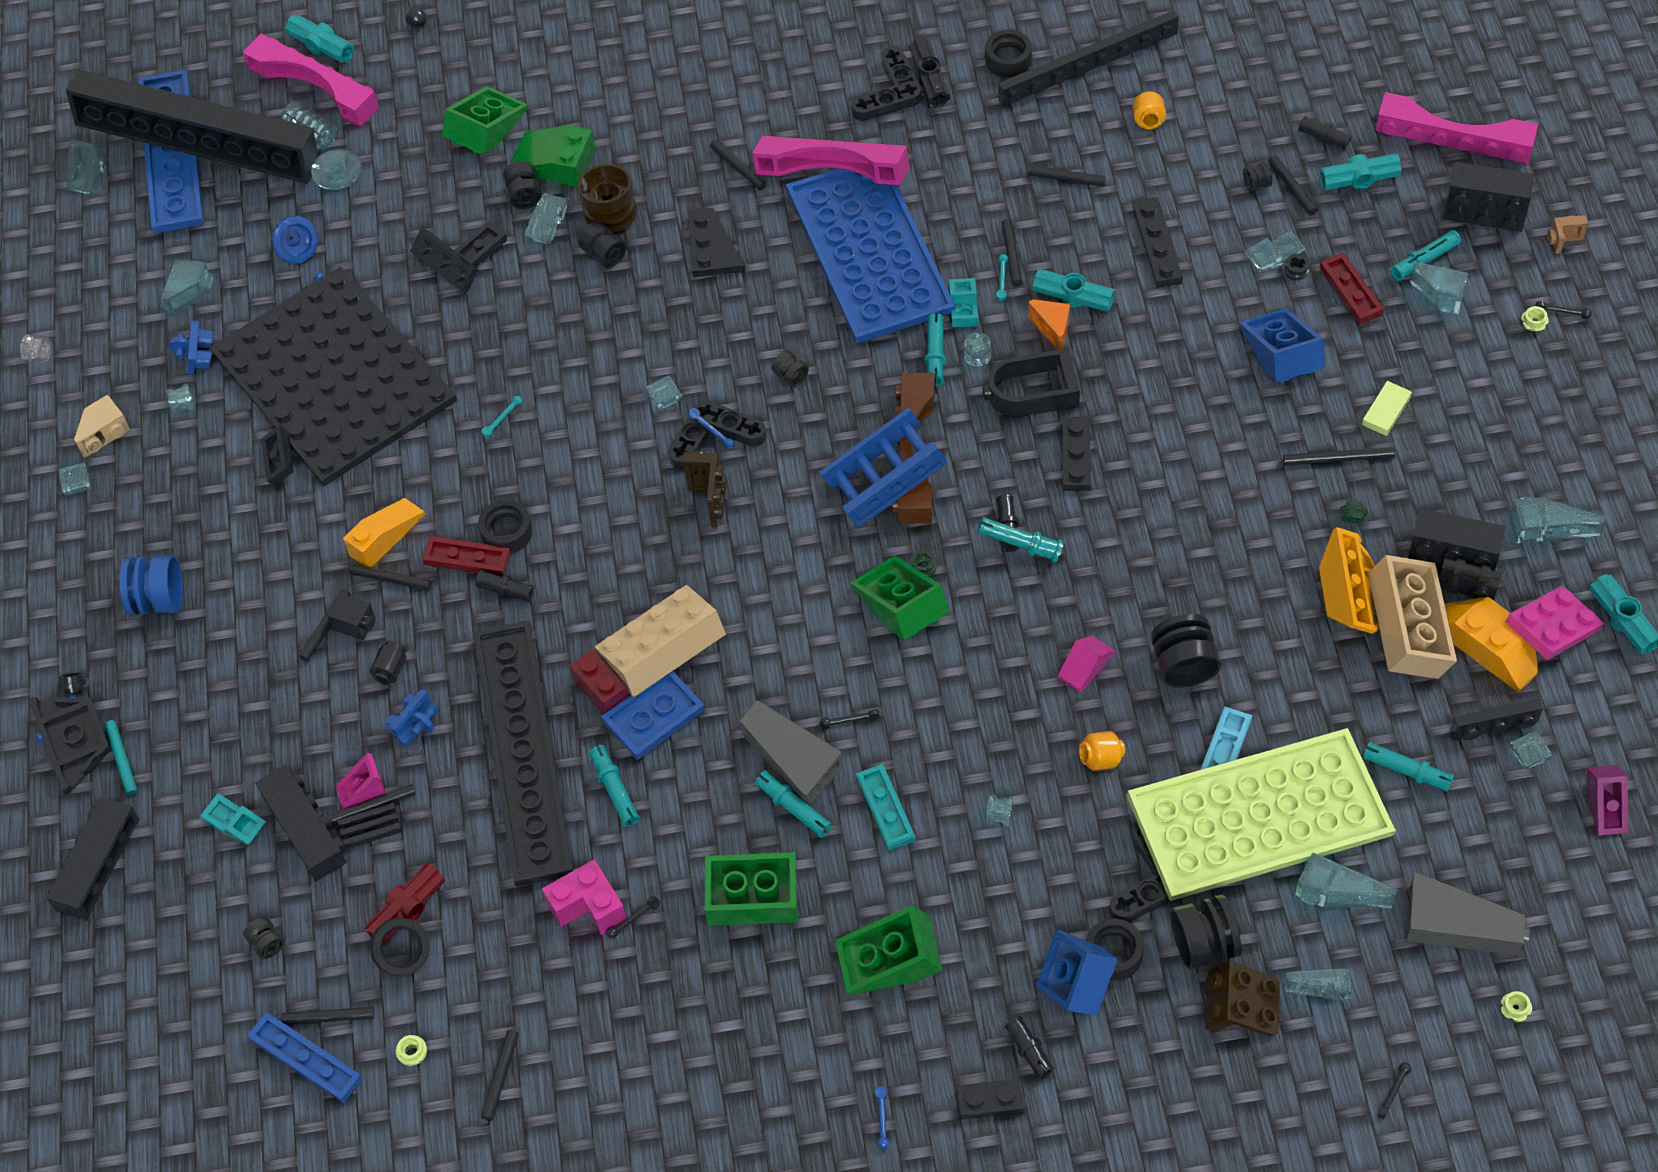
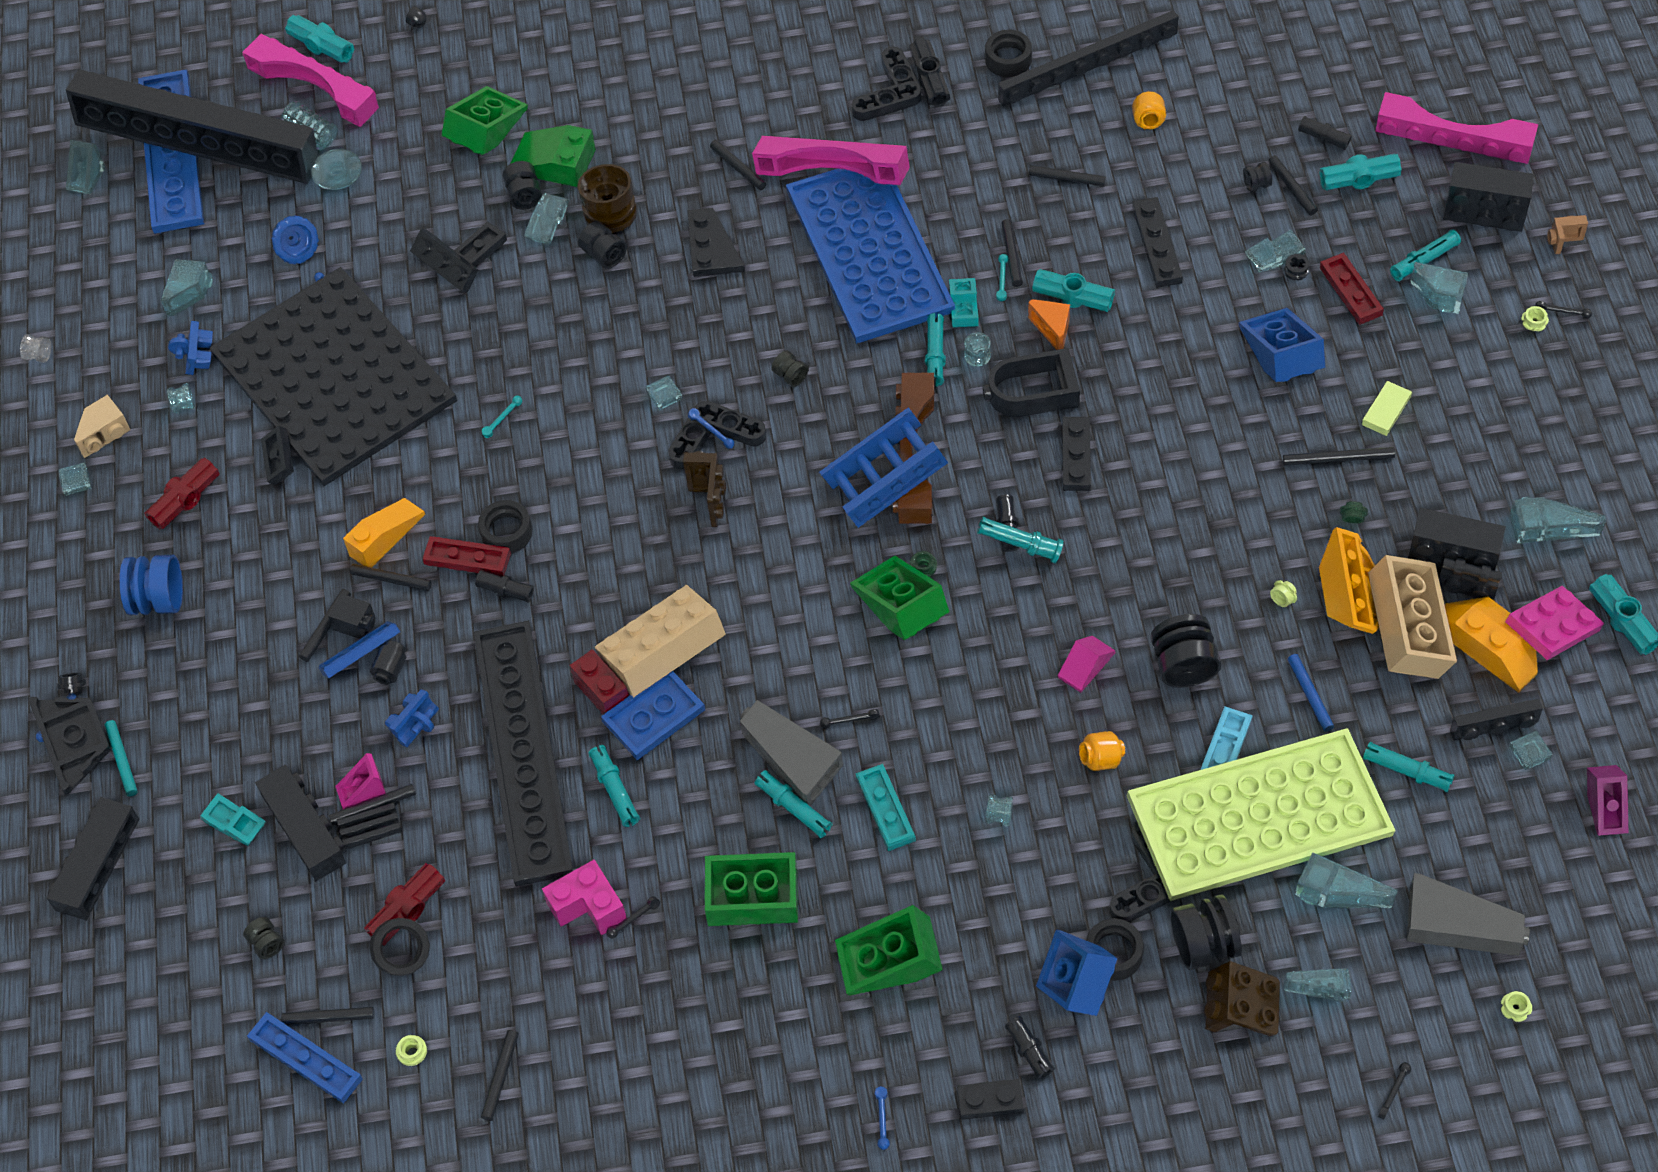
(182, 493): none -> dark red piece
(358, 649): none -> blue tile
(1283, 593): none -> yellowish green plate
(1311, 693): none -> blue bar

